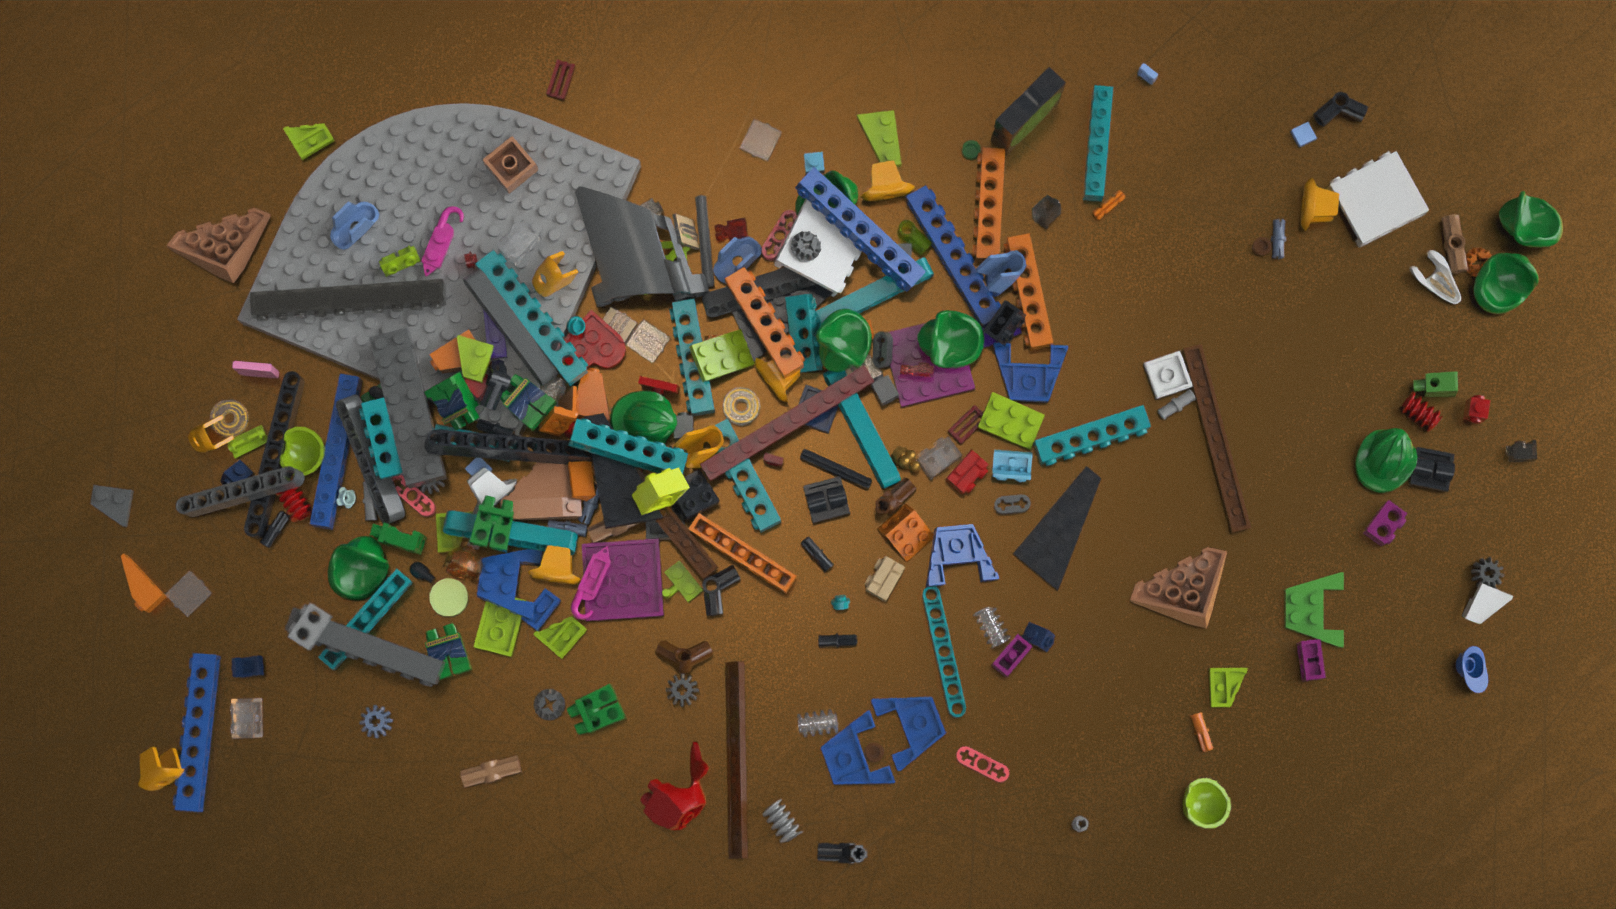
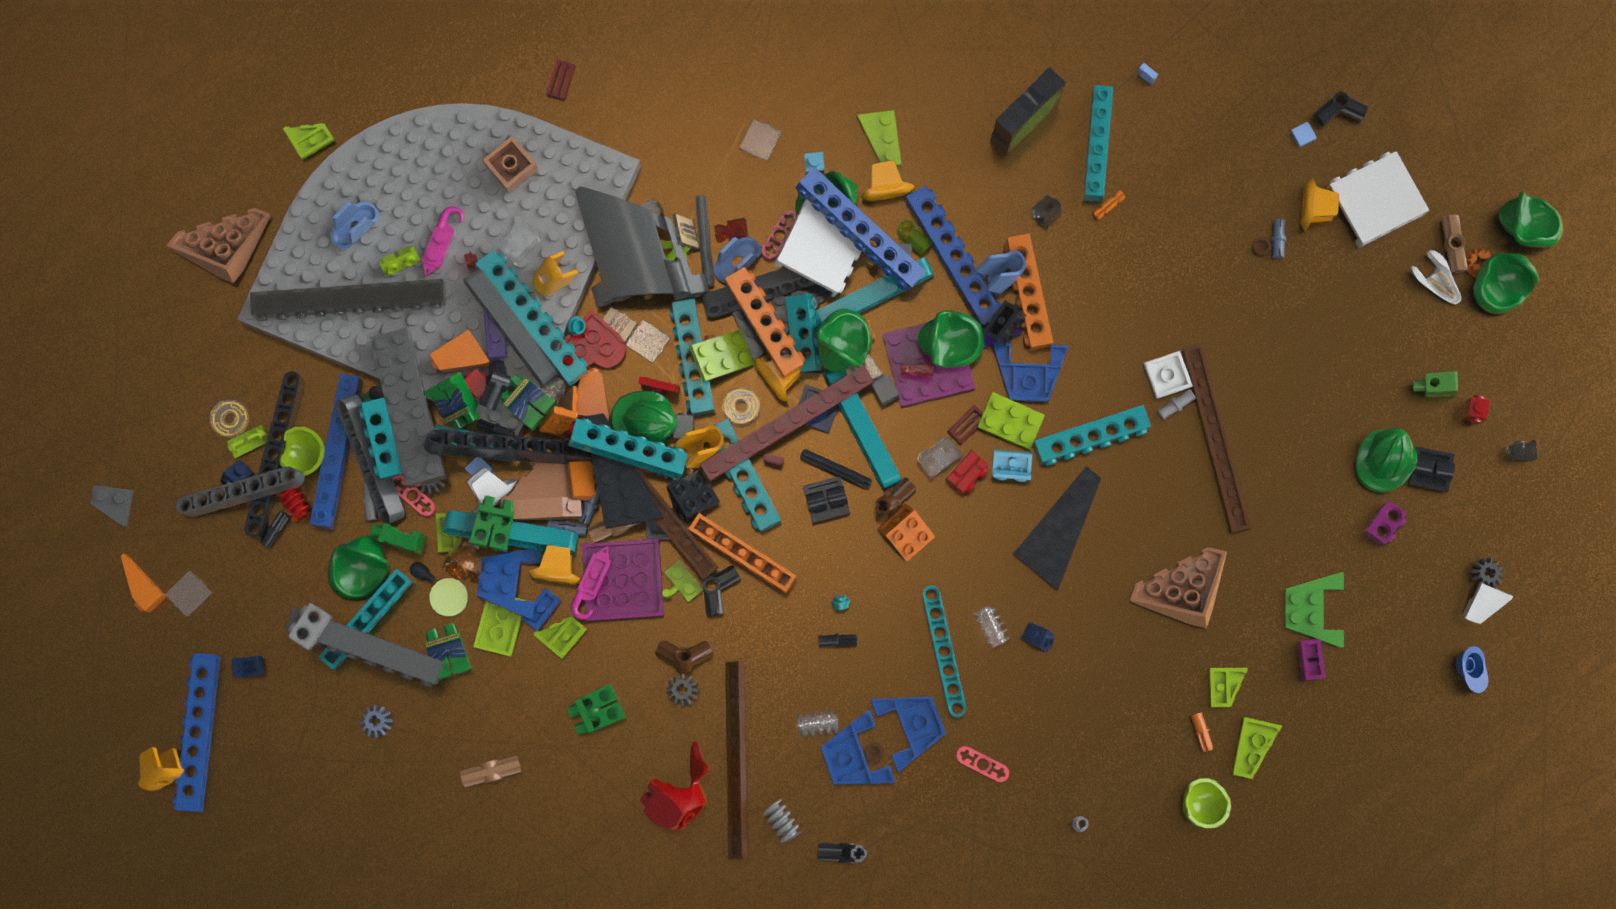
(204, 442): light orange piece -> none
(246, 718): clear brick -> none
(255, 369): bright pink tile -> none
(350, 497): light aqua plate -> none
(474, 358): lime wing -> none
(558, 706): dark grey gear -> none
(660, 490): neon yellow brick -> none
(806, 254): dark grey gear -> none
(816, 553): black axle -> none
(882, 349): dark grey beam -> none
(884, 578): tan brick -> none
(905, 458): pearl gold piece -> none
(958, 546): wing -> none
(971, 149): green tile -> none
(996, 158): orange brick -> none
(1011, 655): magenta brick -> none
(1012, 499): dark grey beam -> none
(1253, 745): none -> lime wing
(1421, 411): red piece -> none

